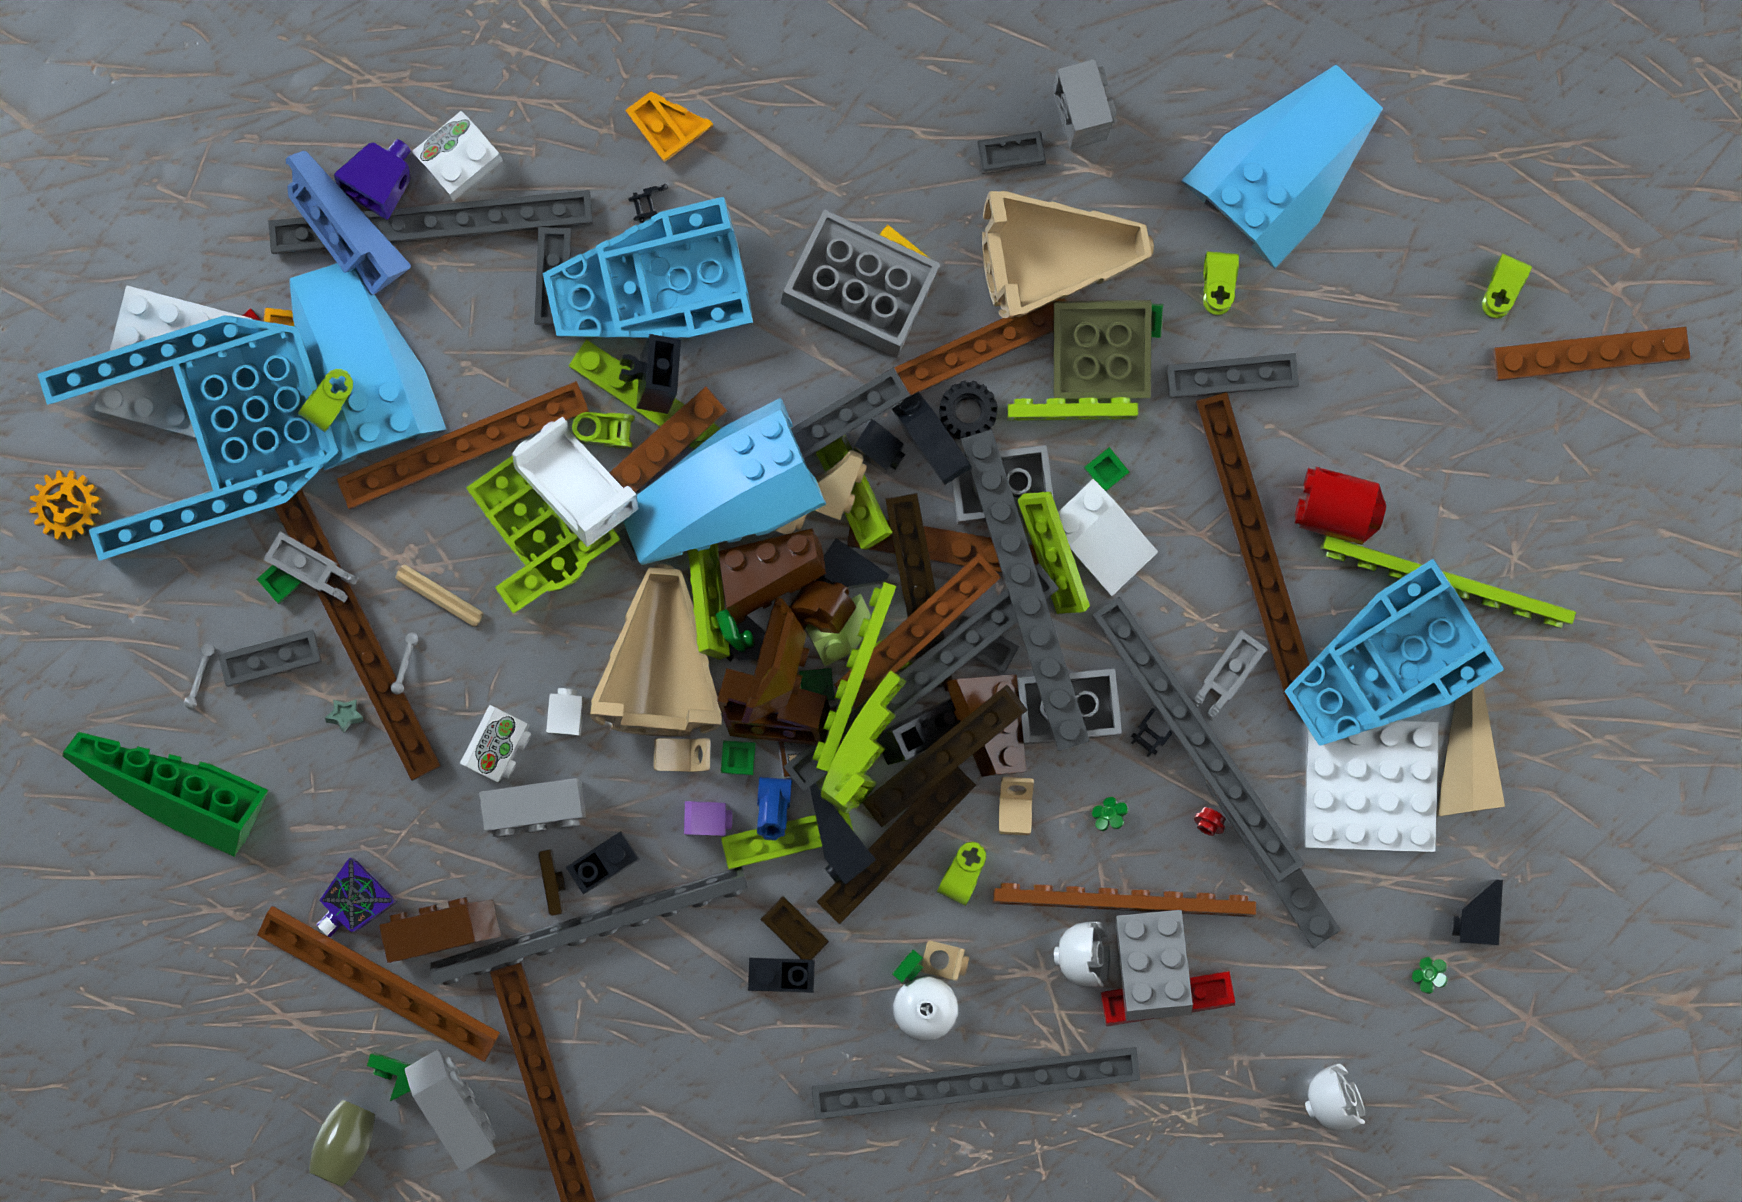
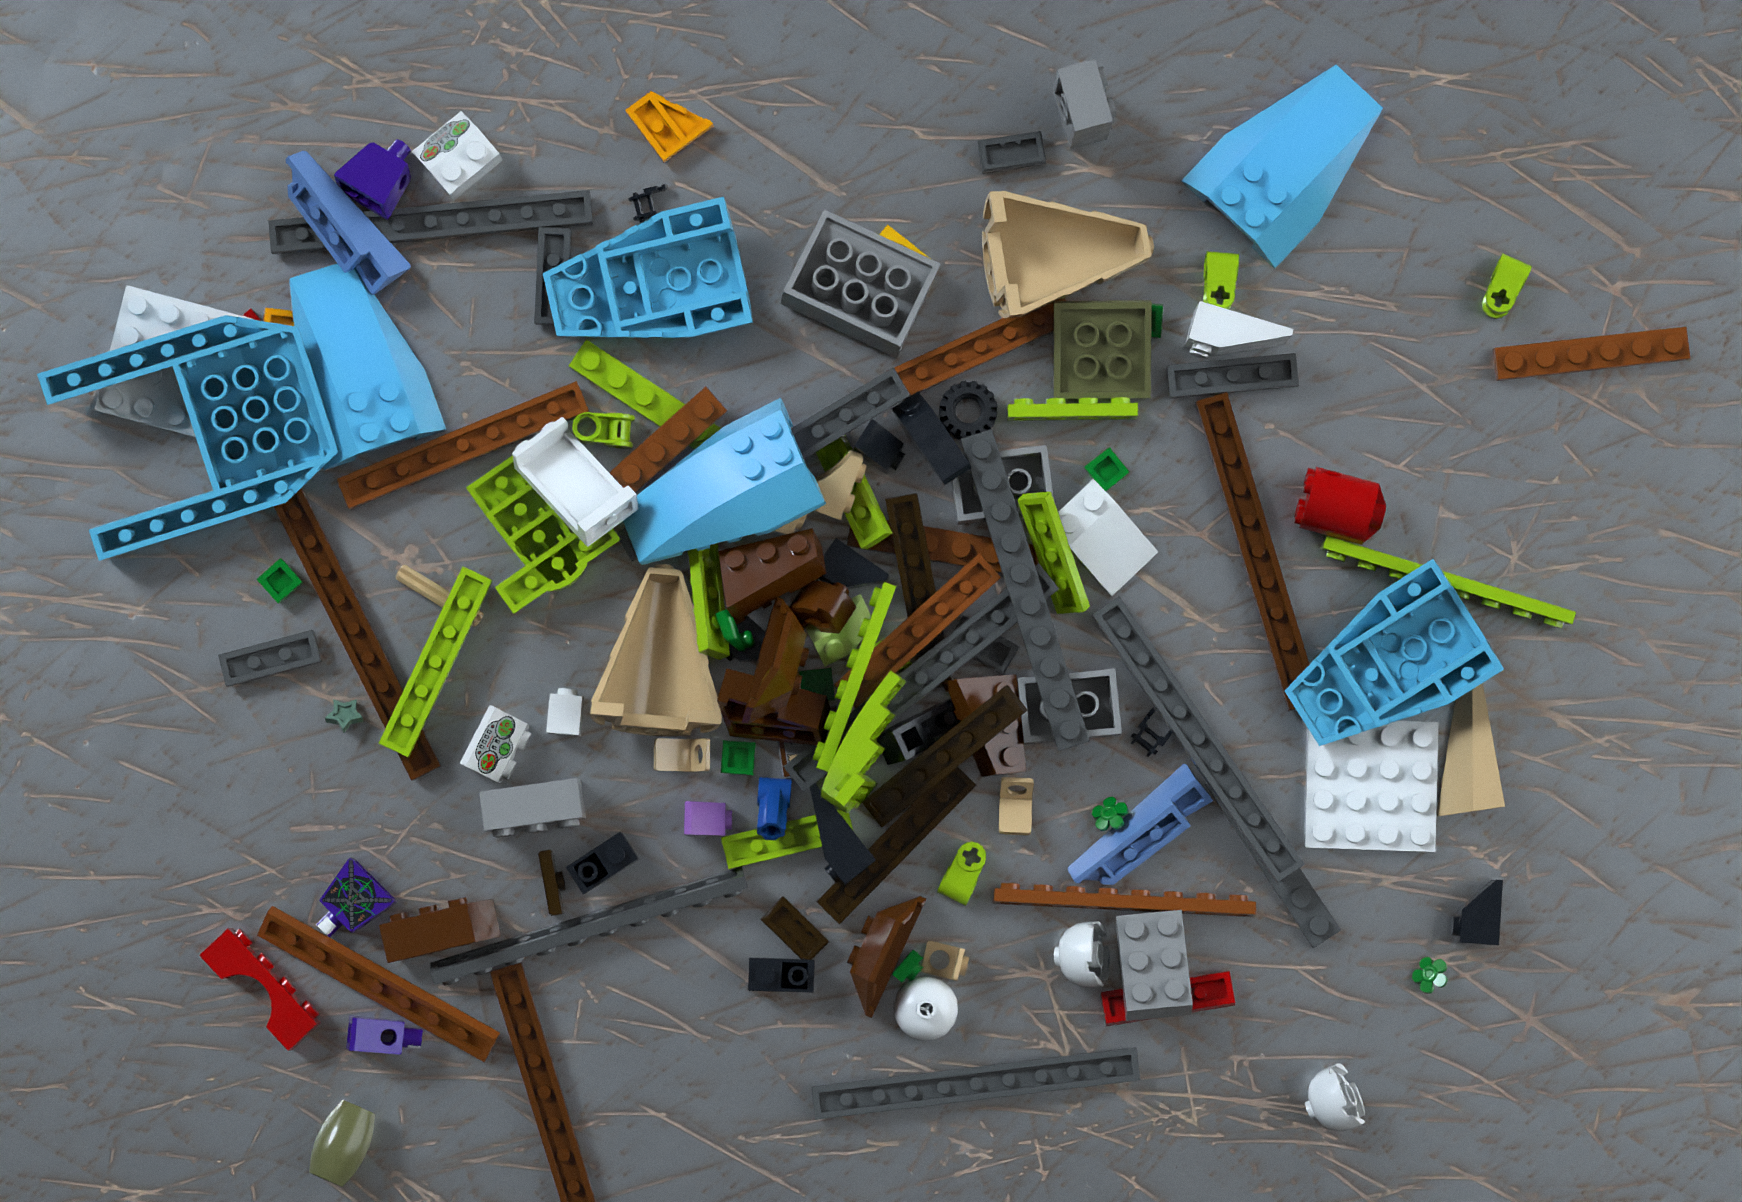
(62, 518): light orange gear -> none
(181, 795): green wedge -> none
(207, 651): light grey hinge -> none
(289, 1018): none -> red arch
(306, 565): light grey hinge -> none
(325, 404): lime piece -> none
(366, 1032): none -> dark purple torso
(386, 1068): green slope -> none
(411, 641): light grey hinge -> none
(435, 662): none -> lime plate
(451, 1109): light grey brick -> none
(655, 372): black brick -> none
(881, 950): none -> reddish brown wedge
(1144, 831): none -> medium blue wedge
(1210, 821): red plate -> none
(1224, 331): none -> white slope
(1230, 671): light grey hinge -> none

